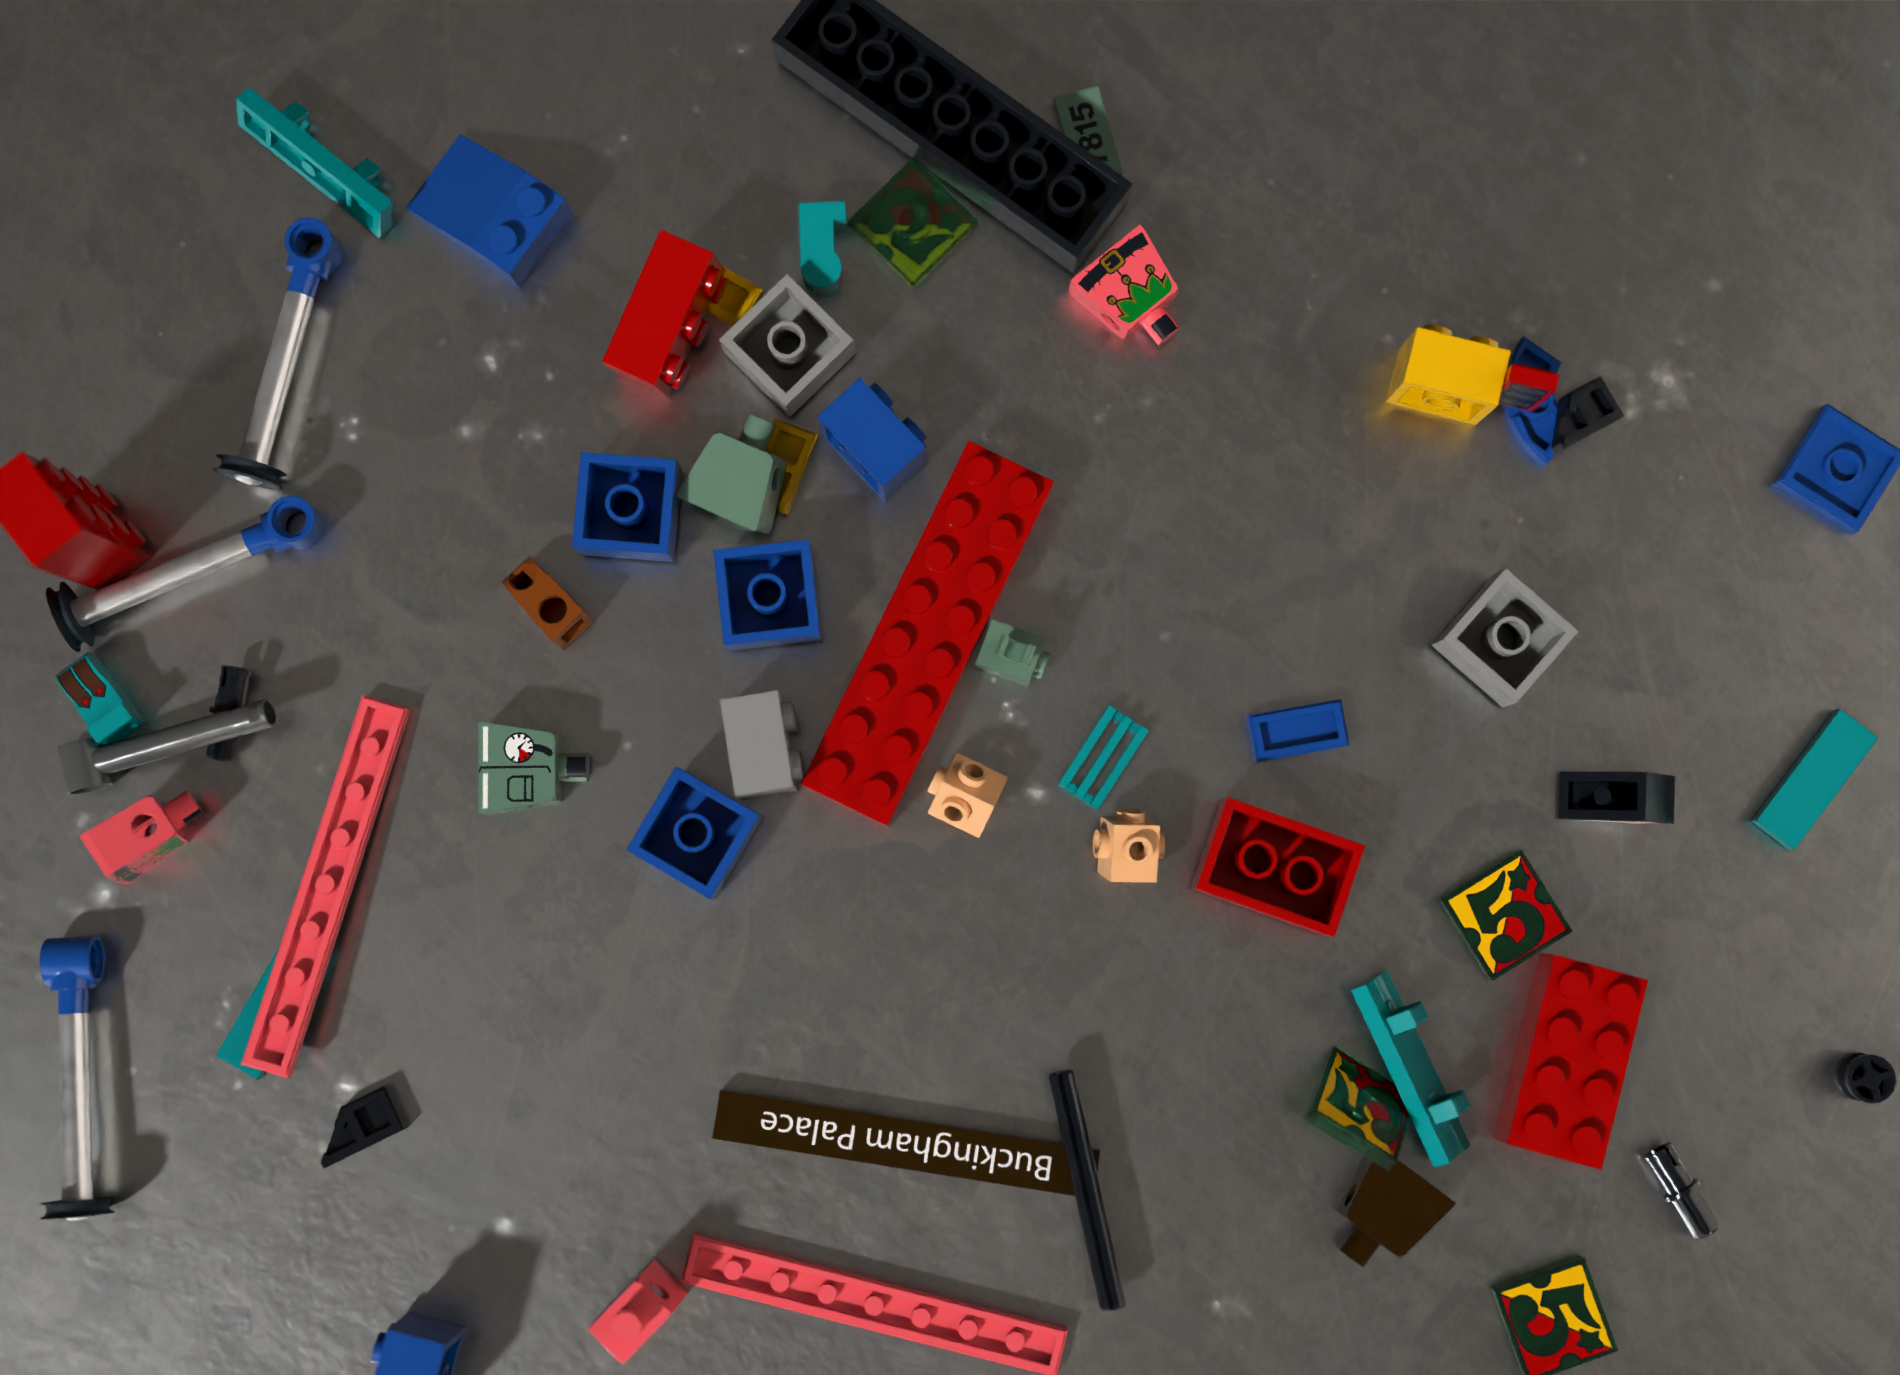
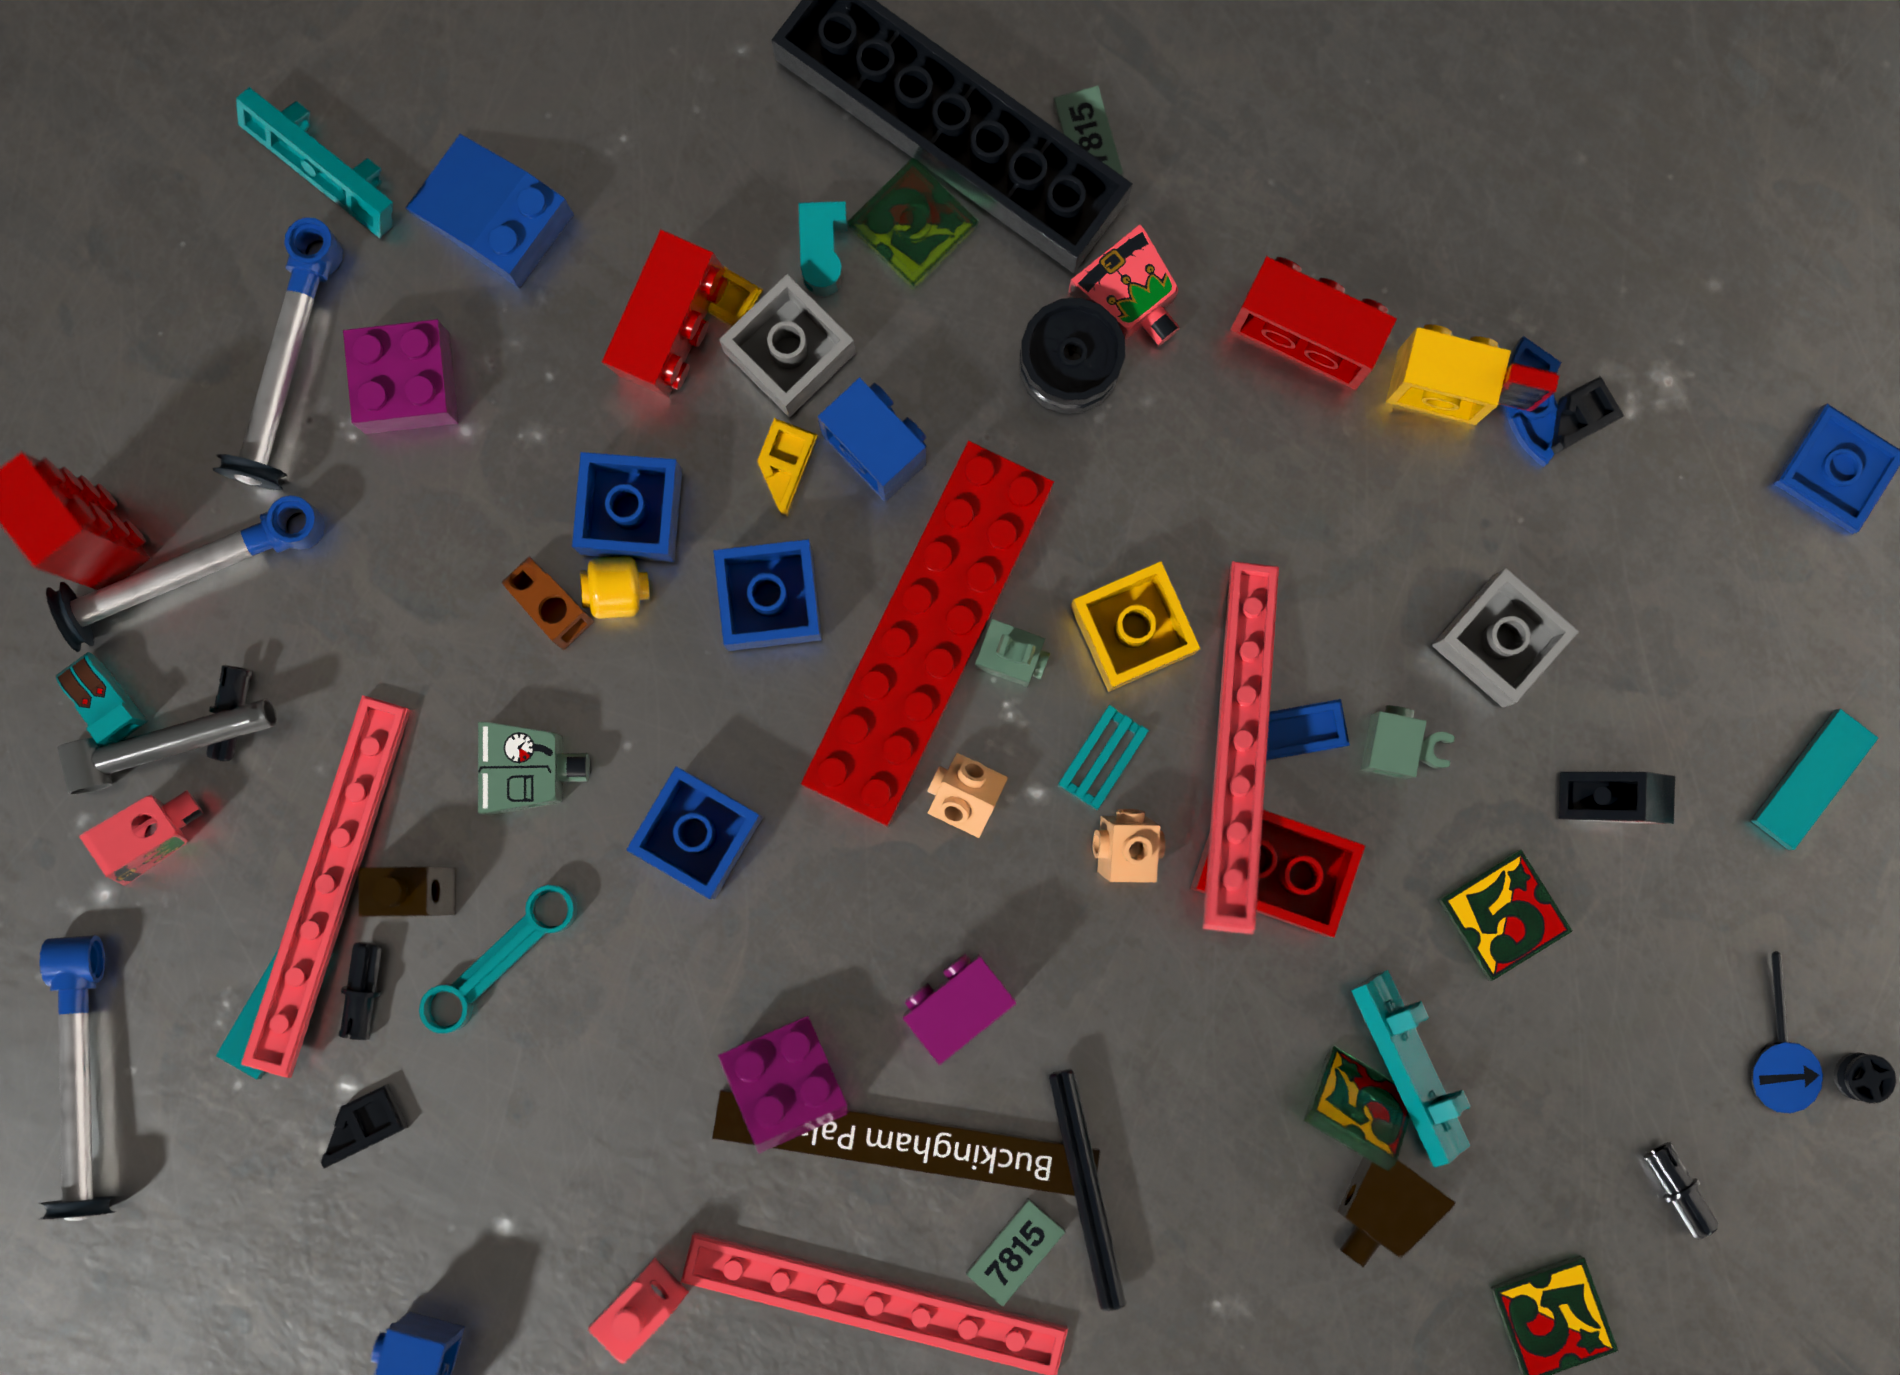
(360, 991): none -> black axle
(400, 376): none -> magenta brick
(406, 891): none -> dark brown torso
(497, 959): none -> teal piece
(613, 587): none -> yellow head
(738, 477): sand green torso -> none
(761, 745): light grey brick -> none
(783, 1084): none -> magenta brick
(957, 1007): none -> magenta brick
(1015, 1252): none -> sand green tile
(1078, 328): none -> black wheel
(1134, 626): none -> yellow brick
(1241, 749): none -> coral tile
(1314, 322): none -> red brick
(1397, 744): none -> sand green brick
(1570, 1060): red brick -> none
(1785, 1073): none -> blue piece

